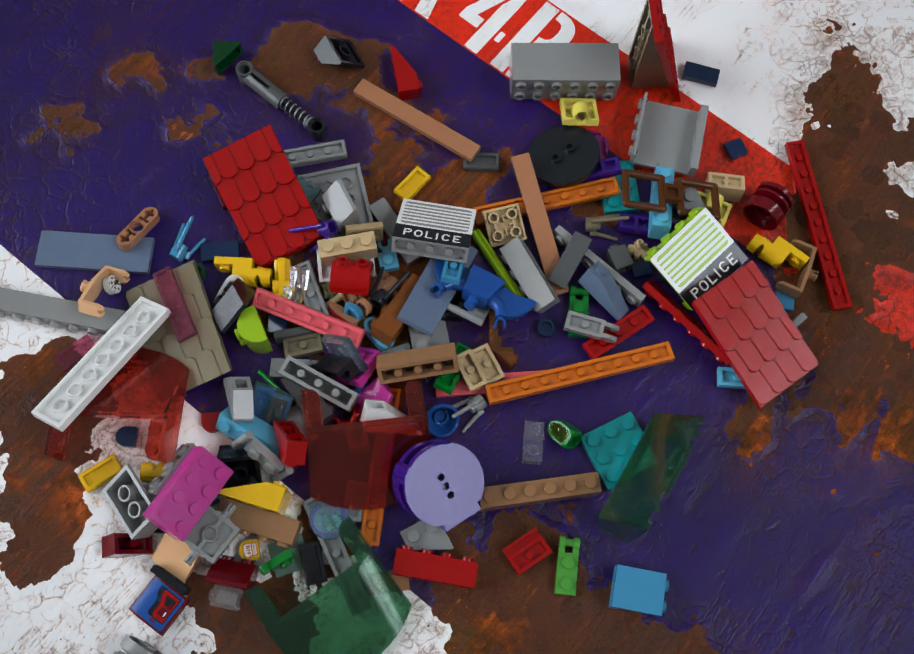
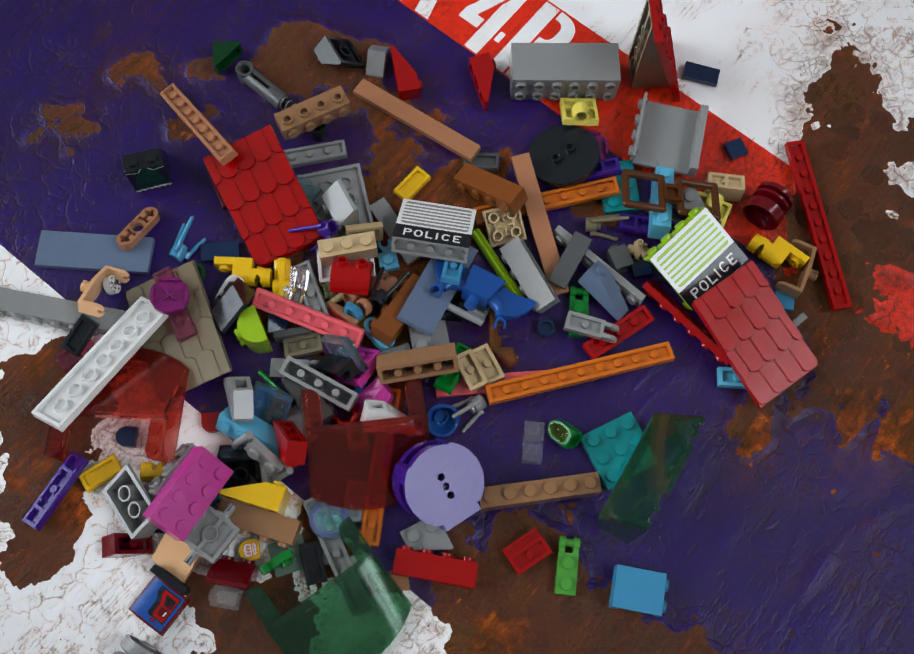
(55, 490): none -> dark purple plate
(80, 335): none -> black tile
(147, 169): none -> black slope
(169, 295): none -> magenta tile
(199, 124): none -> nougat tile
(313, 113): none -> medium nougat brick
(376, 61): none -> light grey slope
(482, 72): none -> red slope
(490, 188): none -> dark orange brick

